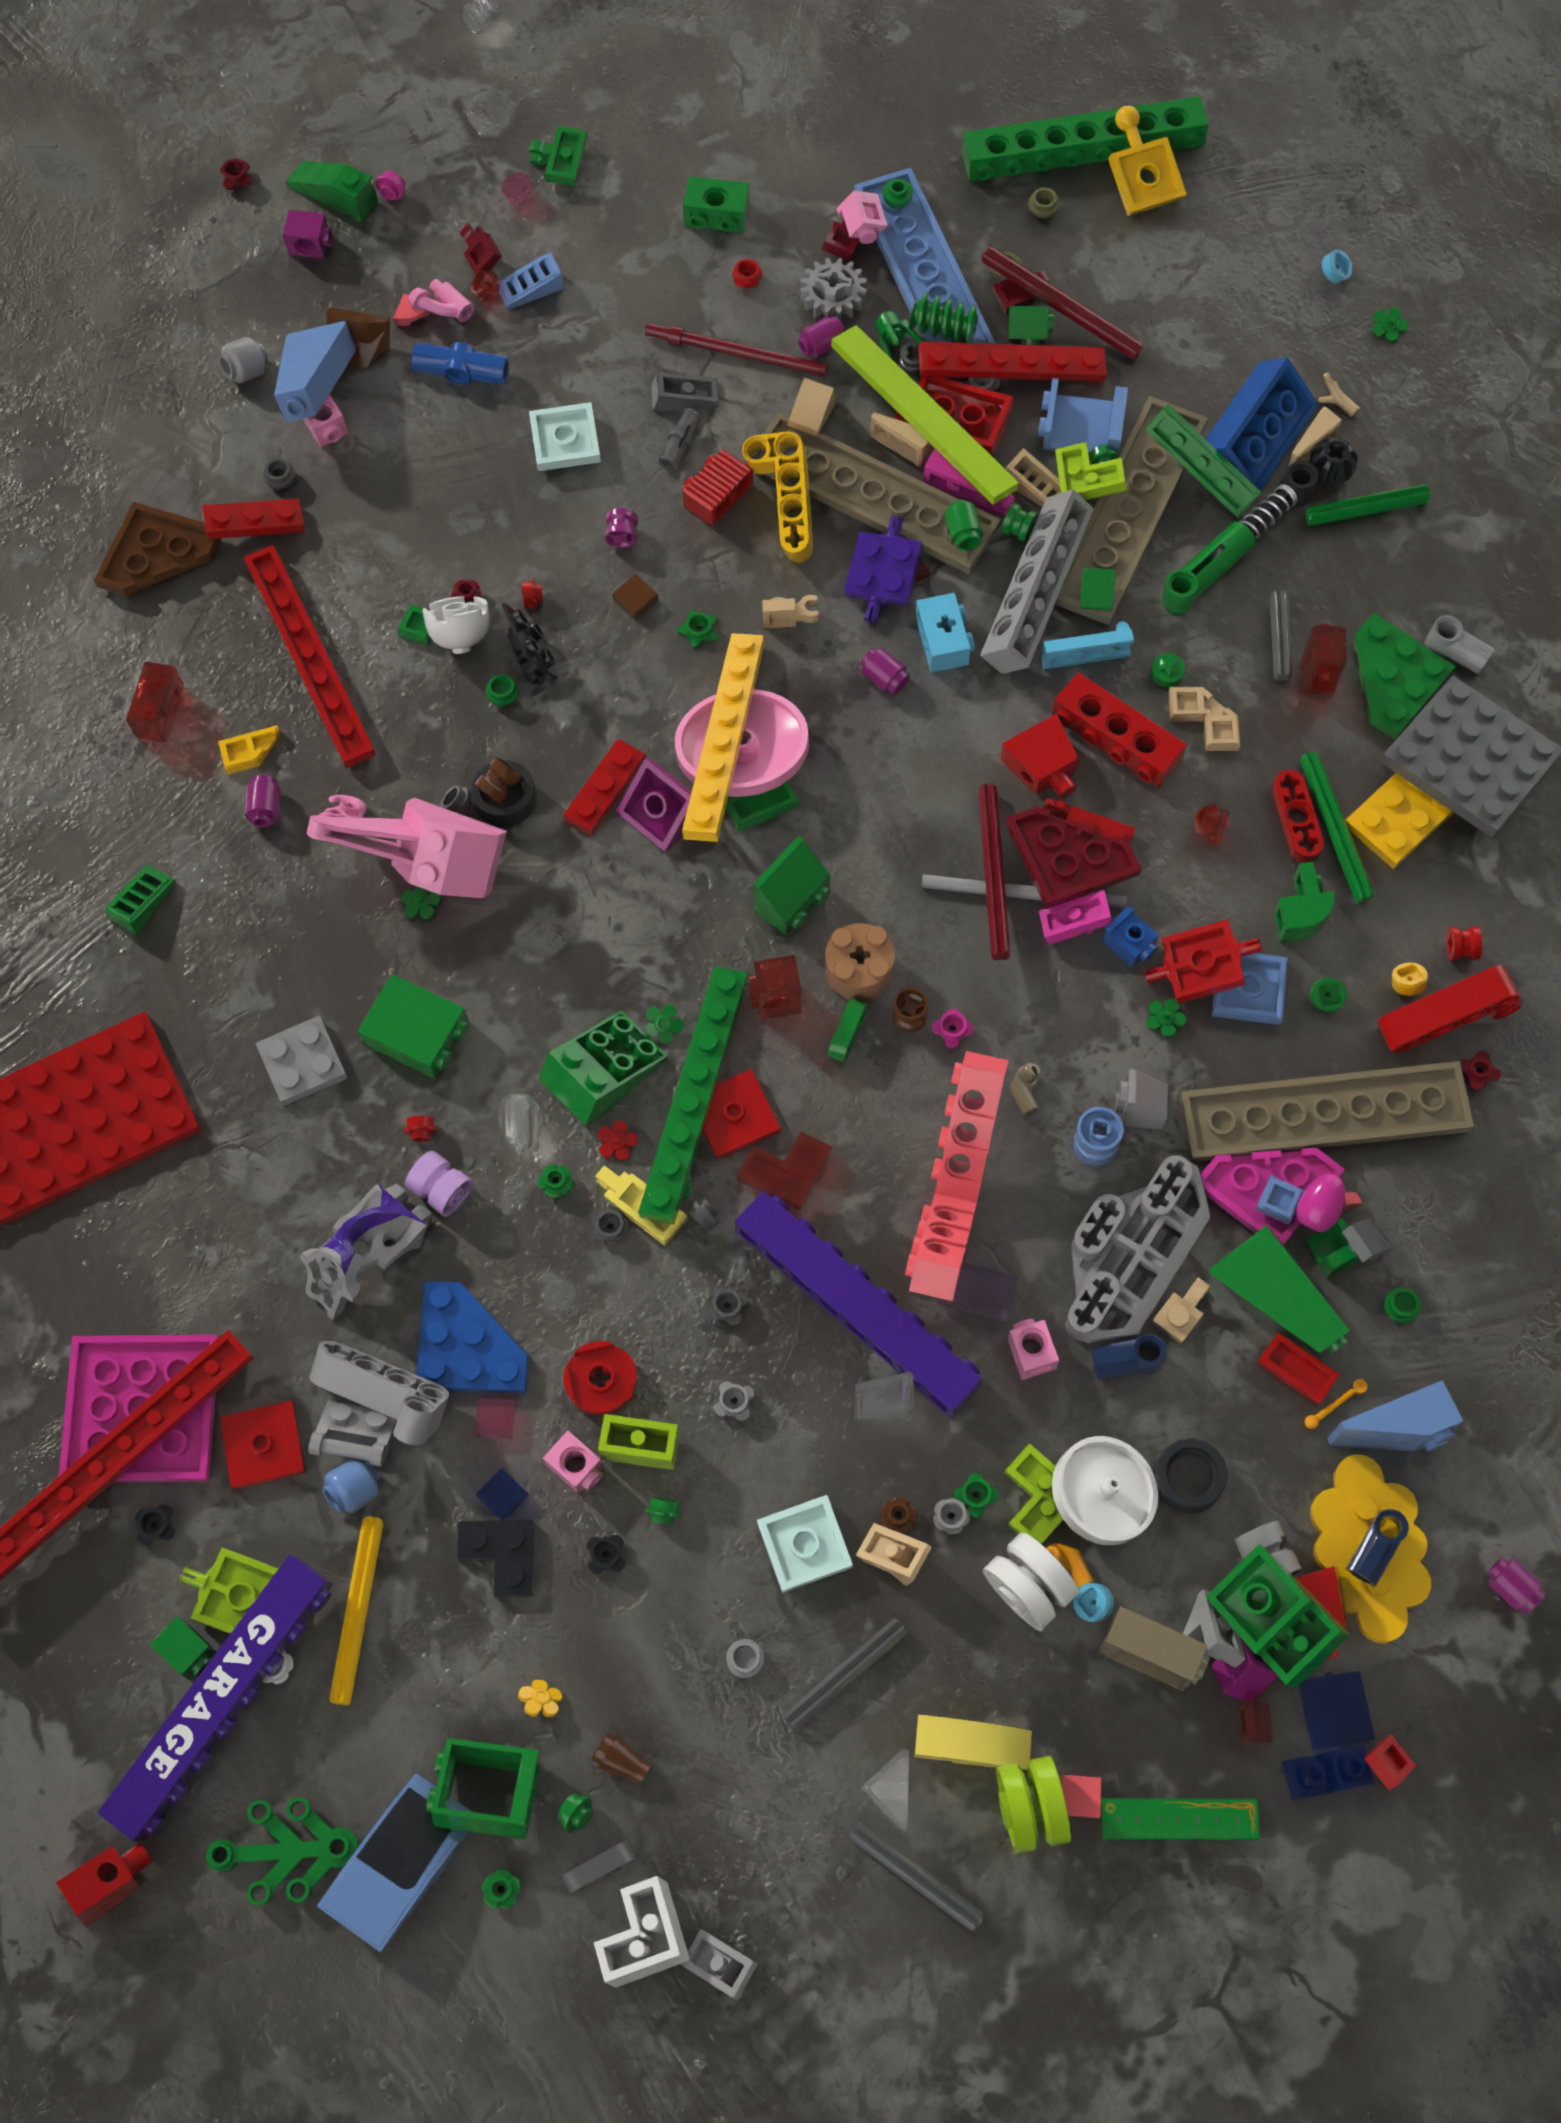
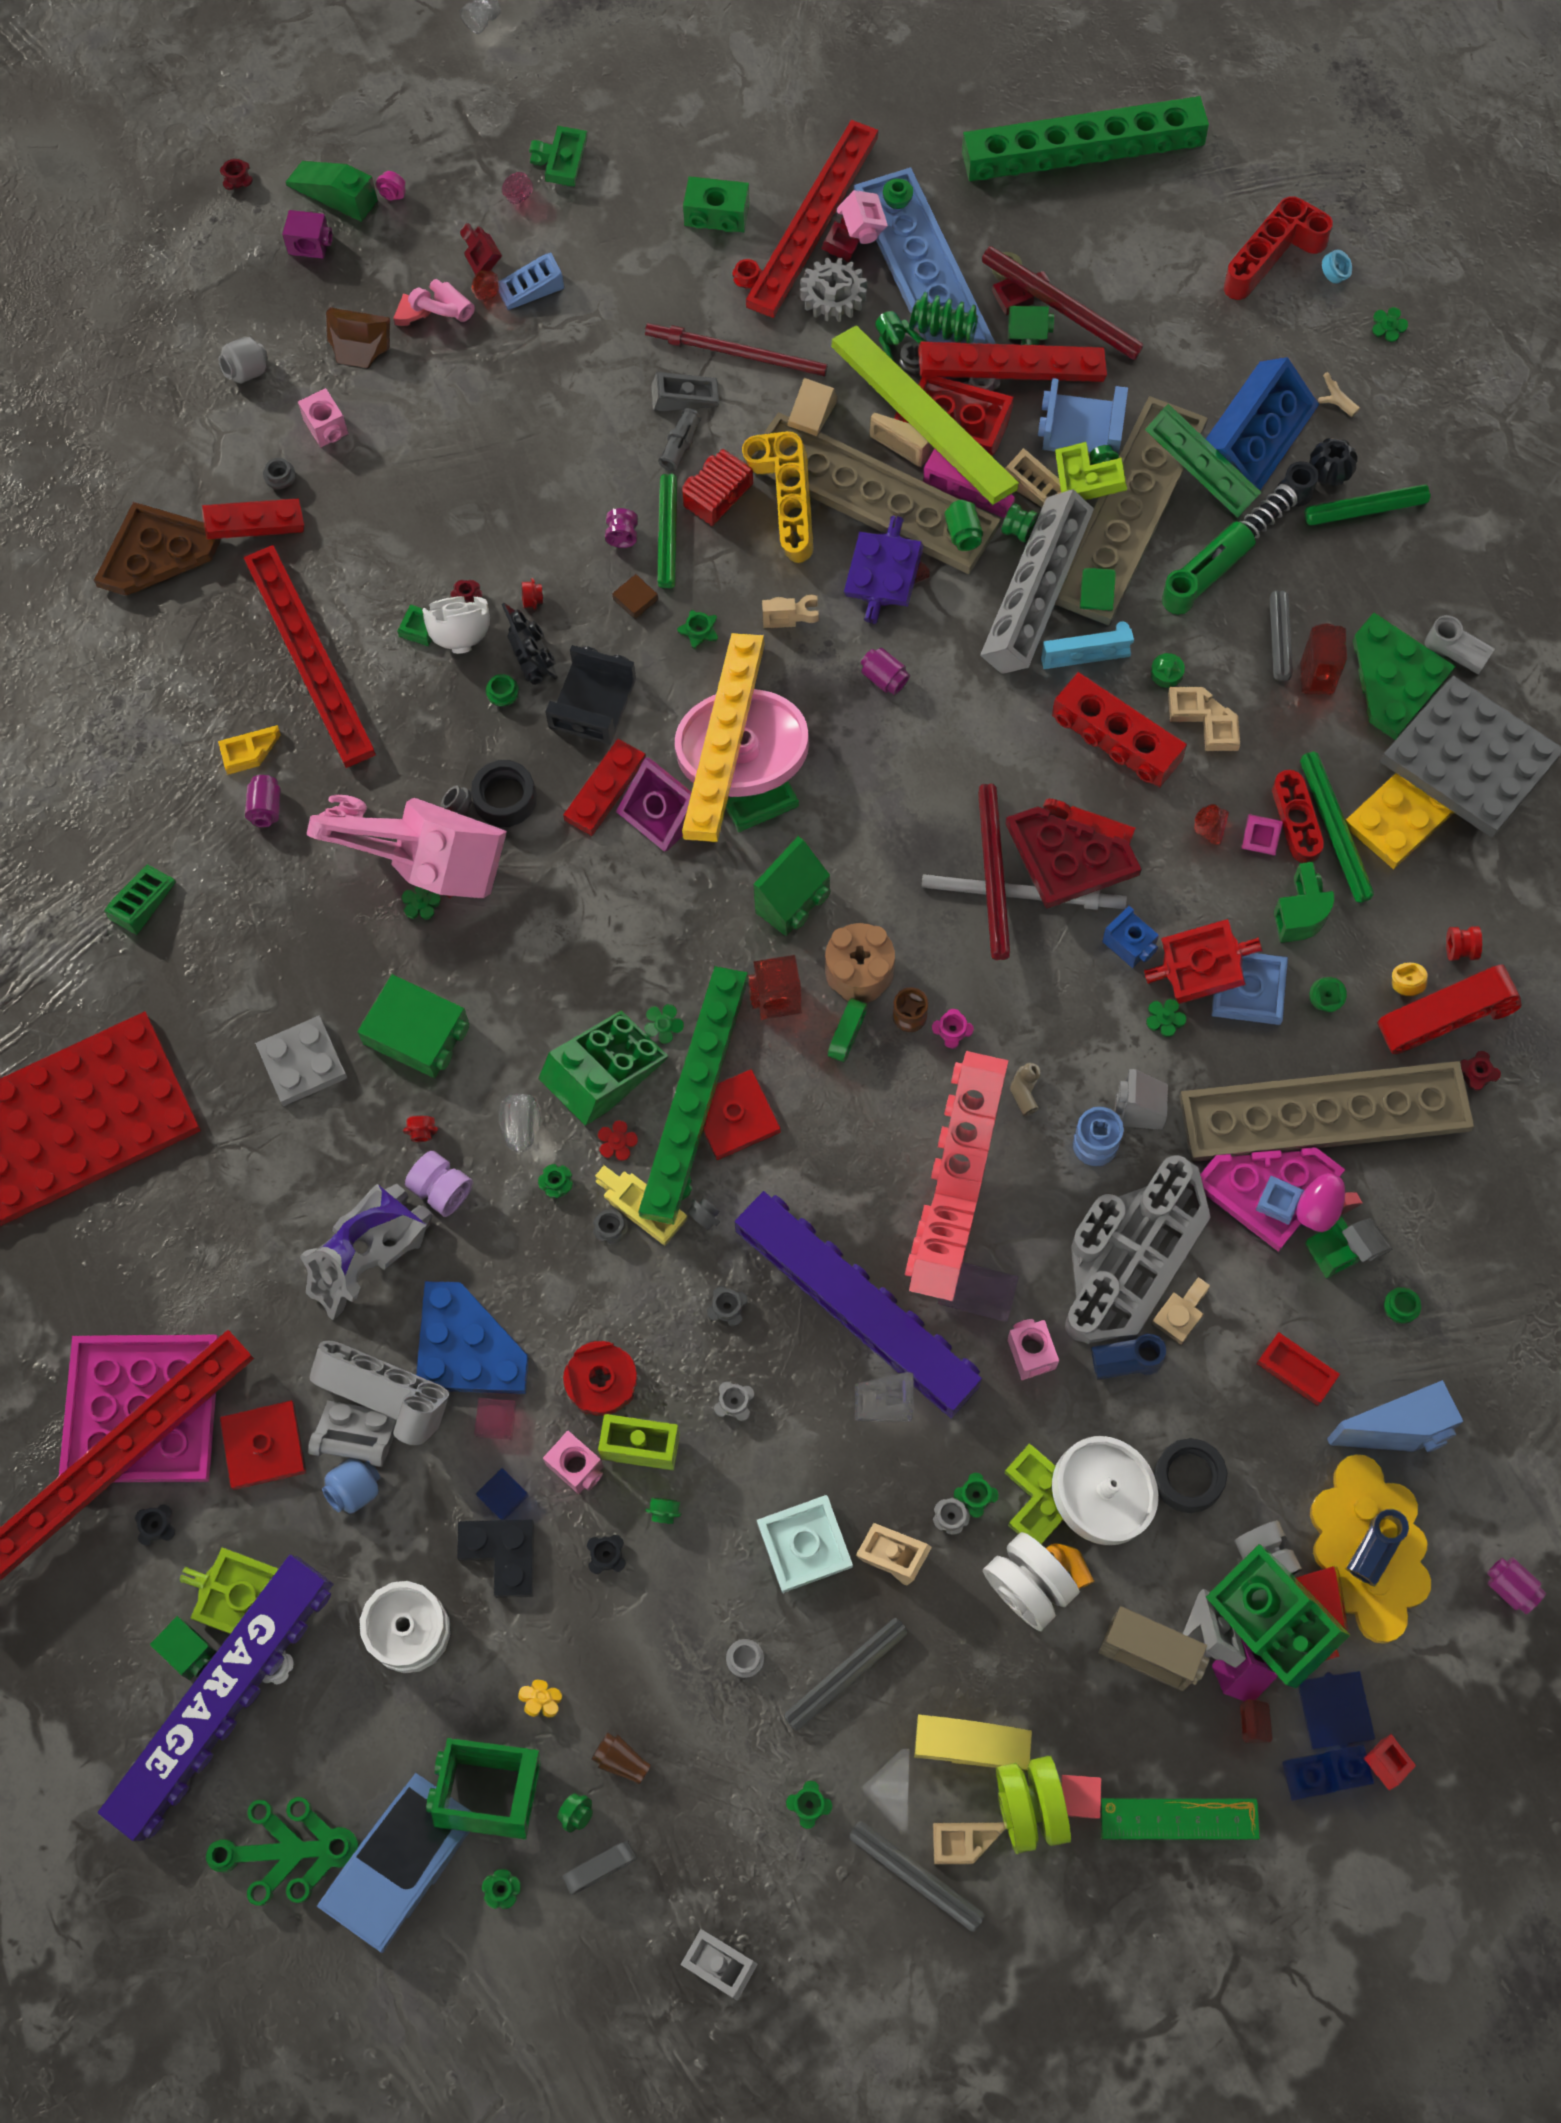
(86, 1886): red torso -> none
(155, 702): clear red brick -> none
(311, 368): medium blue slope -> none
(356, 1611): yellow axle -> none
(393, 1608): none -> white wheel
(460, 363): blue piece -> none
(496, 787): reddish brown wheel -> none
(564, 436): light aqua plate -> none
(592, 695): none -> black panel
(653, 1940): white brick -> none
(667, 531): none -> green axle
(790, 1178): clear red plate -> none
(811, 219): none -> red plate
(811, 1793): none -> green plate
(818, 337): magenta brick -> none
(900, 1505): reddish brown plate -> none
(943, 632): medium azure brick -> none
(963, 1841): none -> tan tile
(1042, 758): red torso -> none
(1043, 203): olive plate -> none
(1075, 917): dark pink plate -> none
(1093, 1602): medium azure tile -> none
(1151, 156): yellow plate -> none
(1262, 834): none -> dark pink slope
(1278, 1286): green slope -> none
(1289, 223): none -> red beam
(1324, 426): tan slope -> none
(1358, 1387): light orange hinge -> none

